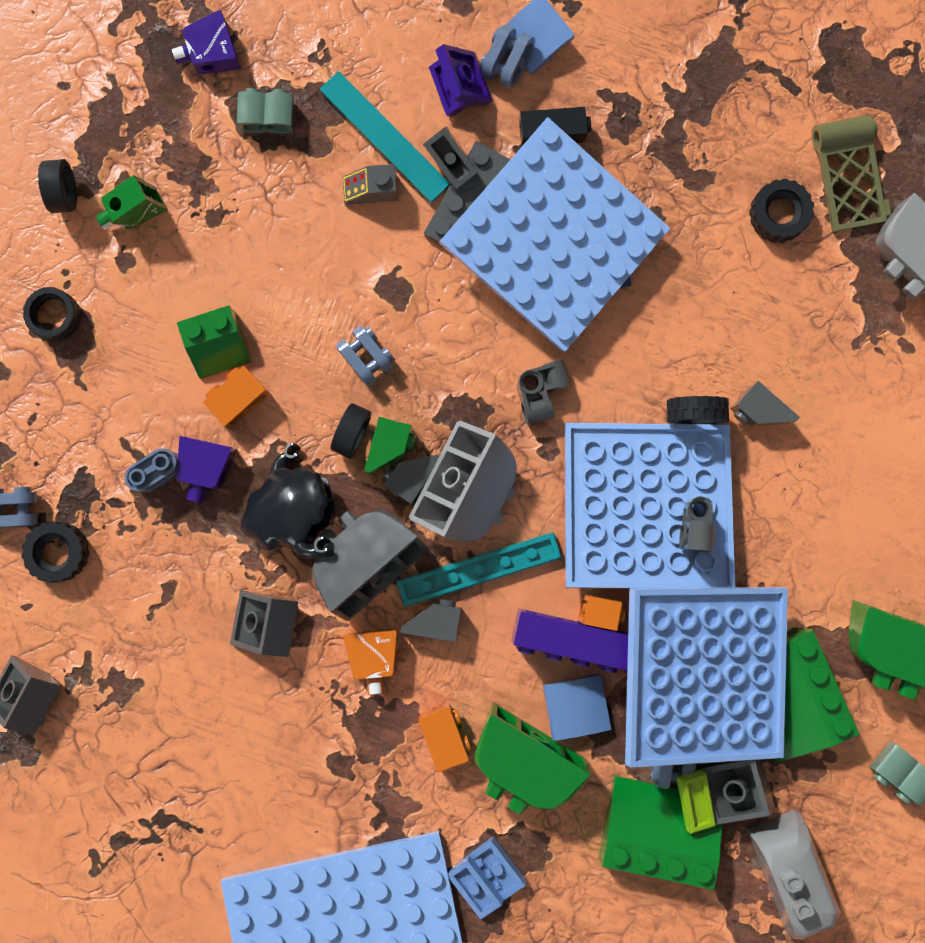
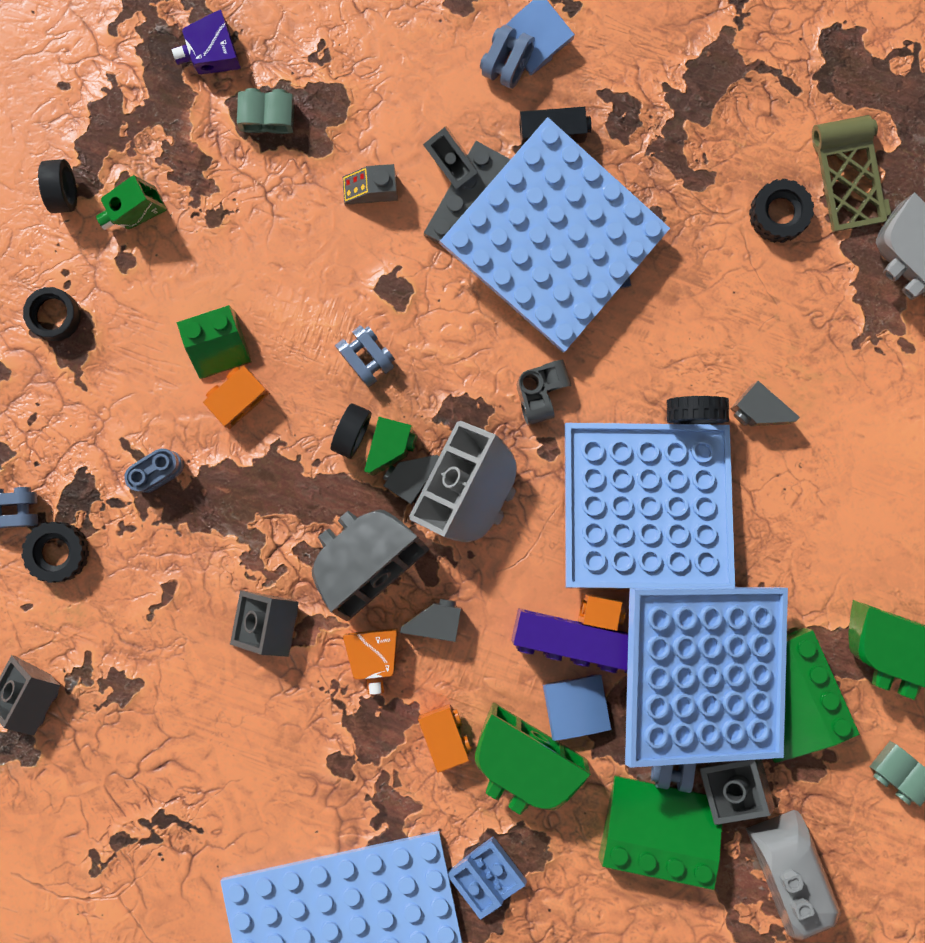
(202, 465): dark purple torso -> none
(290, 508): black piece -> none
(385, 137): teal tile -> none
(459, 79): dark purple bracket -> none
(479, 569): teal tile -> none
(696, 801): lime tile -> none
(697, 532): dark grey piece -> none

